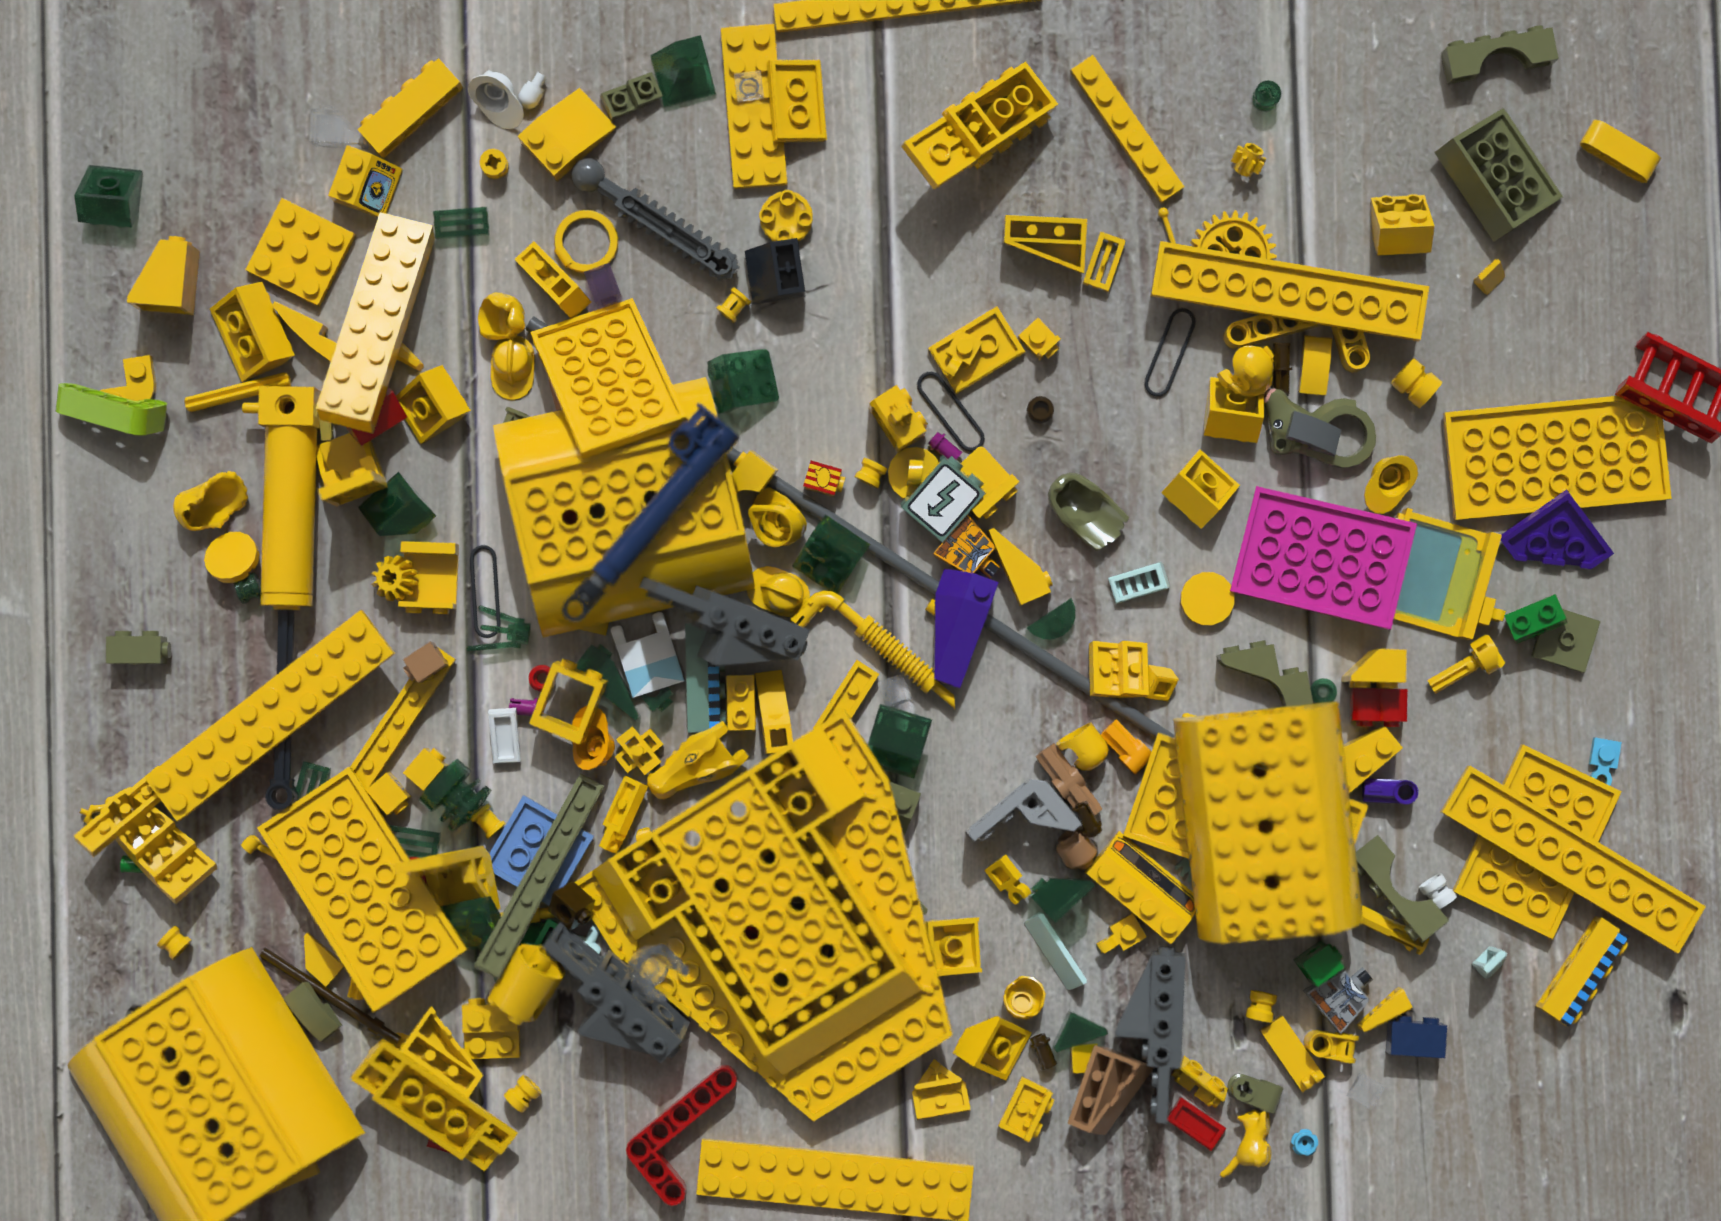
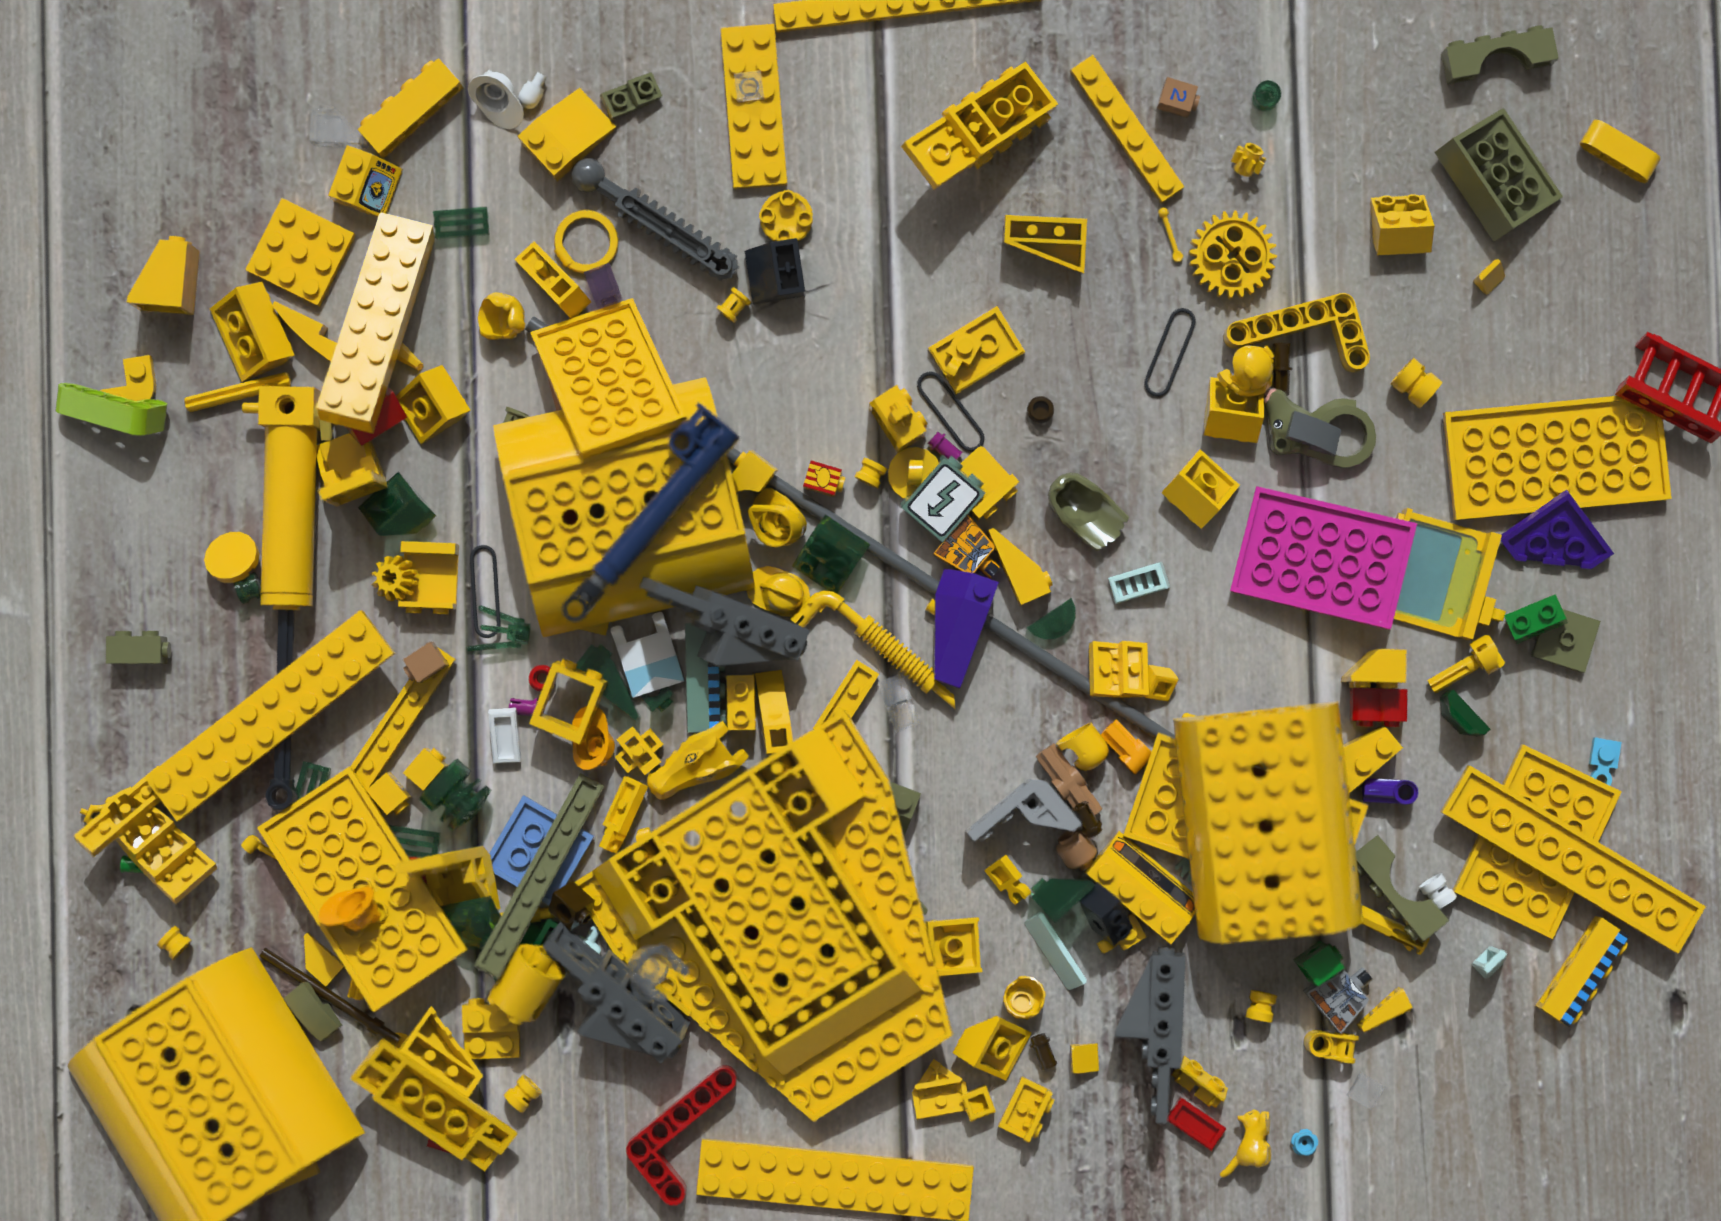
(109, 196): clear green slope -> none
(210, 502): yellow piece -> none
(351, 908): none -> light orange piece
(488, 821): yellow bush -> none
(496, 169): yellow wheel -> none
(512, 367): yellow piece -> none
(683, 71): clear green slope -> none
(742, 380): clear green bracket -> none
(796, 101): yellow tile -> none
(898, 740): clear green slope -> none
(978, 1103): none -> yellow slope
(1040, 339): yellow bracket -> none
(1077, 1030): clear green slope -> none
(1096, 283): yellow tile -> none
(1106, 914): none -> black brick
(1106, 1089): medium nougat wedge -> none
(1178, 97): none -> medium nougat brick
(1207, 598): yellow tile -> none
(1259, 1093): olive piece -> none
(1261, 662): olive arch -> none
(1290, 291): yellow plate -> none
(1292, 1053): yellow hinge -> none
(1315, 365): yellow slope -> none
(1331, 690): clear green plate -> none
(1389, 483): yellow piece -> none
(1416, 1038): dark blue brick -> none
(1461, 716): none -> dark green slope

